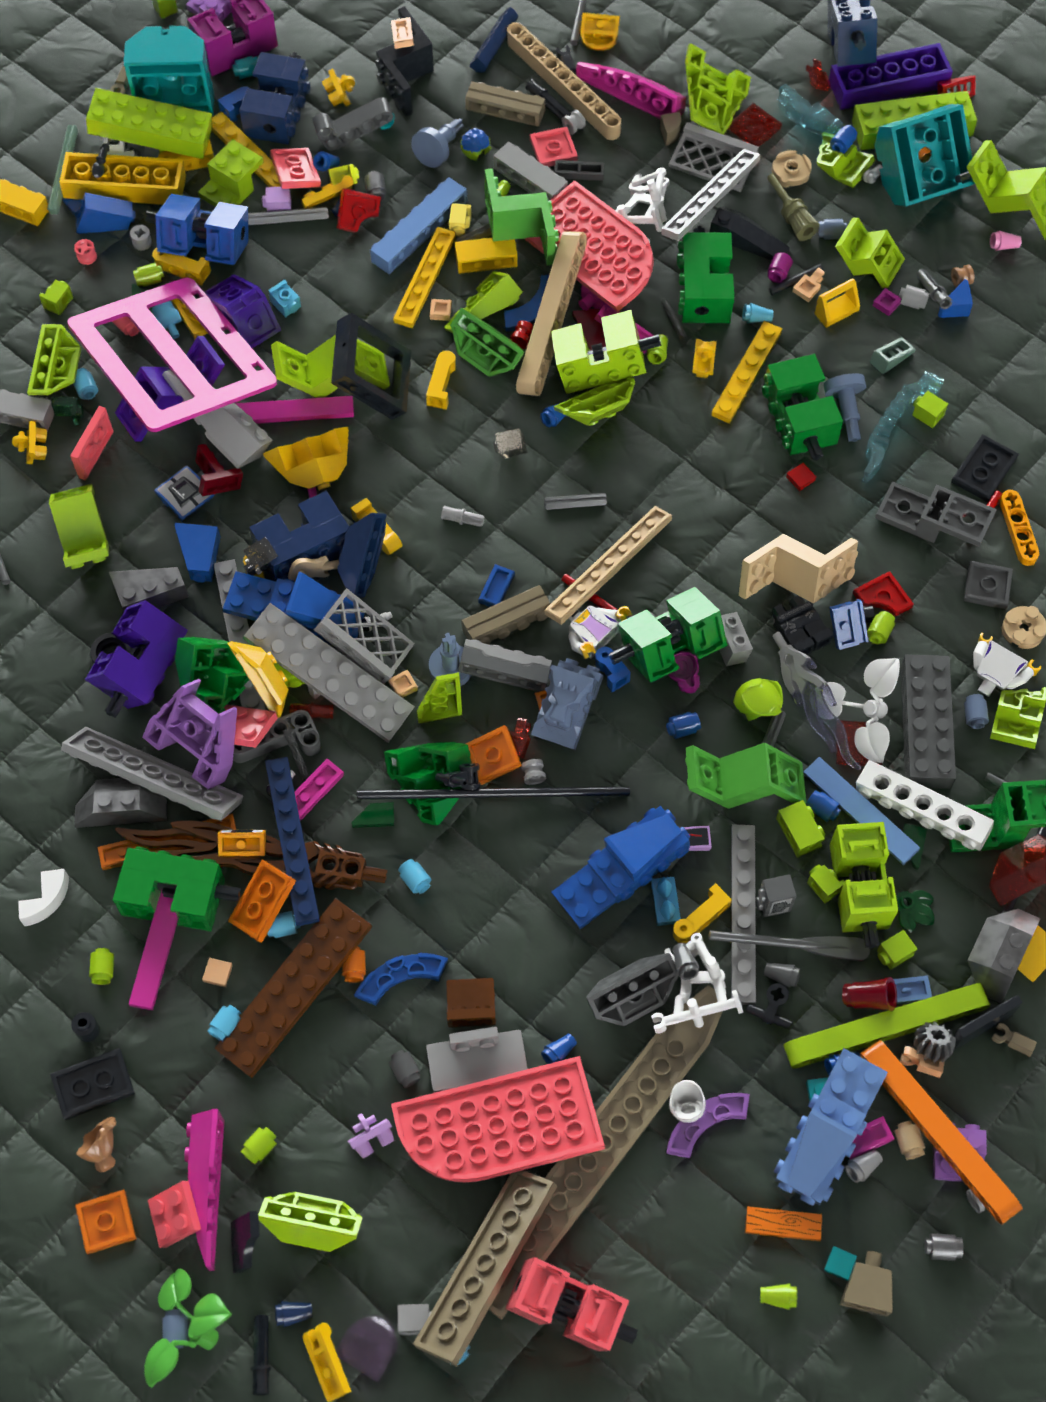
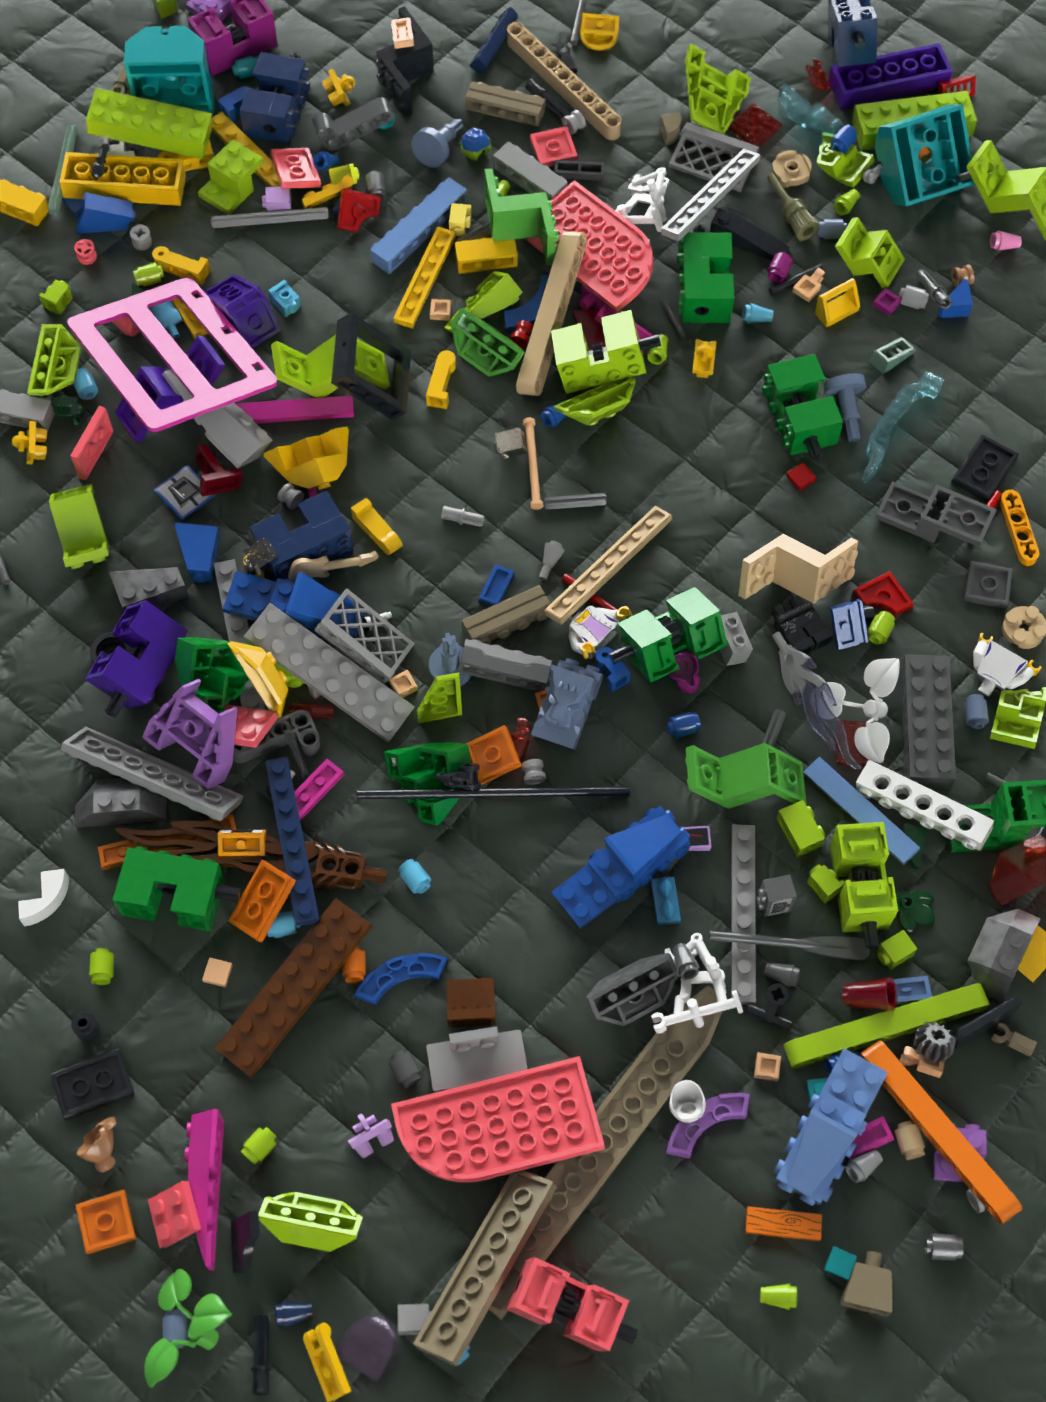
(154, 955): dark pink tile -> none
(183, 225): blue piece -> none
(224, 1022): medium azure brick -> none
(290, 496): none -> light grey wheel
(362, 552): dark blue wedge -> none
(375, 816): dark green tile -> none
(536, 502): none -> light nougat bar
(552, 554): none -> light grey cone
(558, 1049): blue cone -> none
(632, 89): dark pink wedge -> none
(703, 915): yellow leg -> none
(746, 372): yellow plate -> none
(759, 698): lime helmet -> none
(767, 1067): none -> light nougat tile
(823, 806): blue brick -> none
(845, 203): none -> lime cone
(929, 409): lime brick -> none

